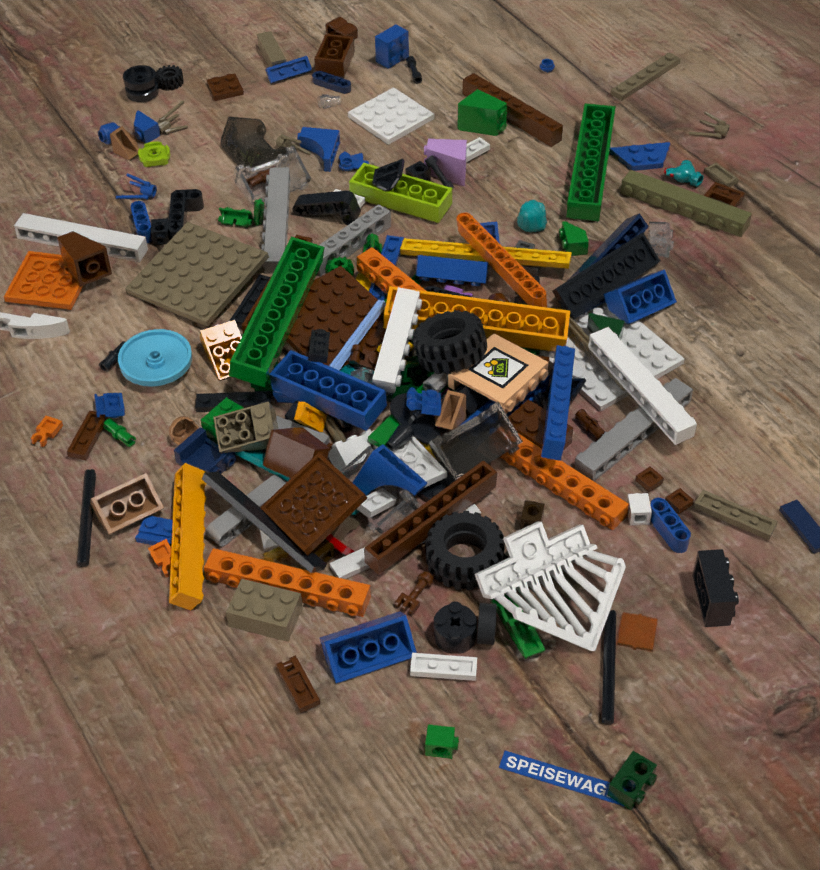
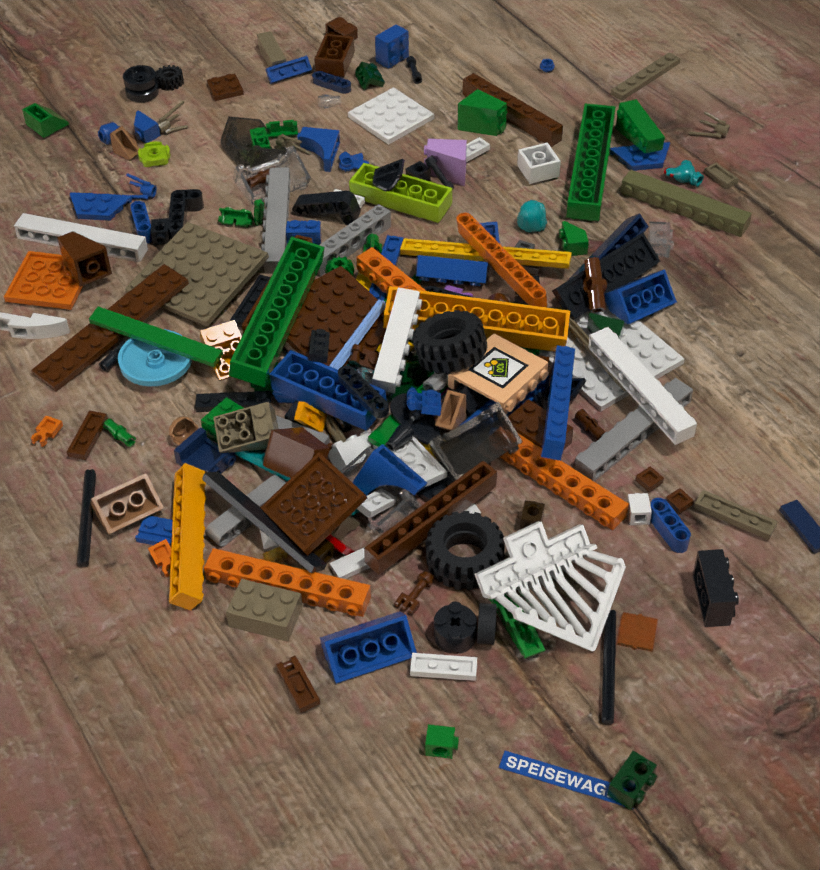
(43, 119): none -> green slope
(95, 340): none -> reddish brown plate
(98, 206): none -> blue wing
(109, 404): blue plate -> none
(156, 336): none -> green tile
(259, 137): none -> green slope
(288, 129): none -> green hinge
(304, 228): none -> blue brick
(360, 393): none -> black beam
(368, 74): none -> dark green bracket
(538, 163): none -> white brick
(595, 285): none -> reddish brown piece
(639, 127): none -> green wedge
(725, 194): reddish brown plate -> none

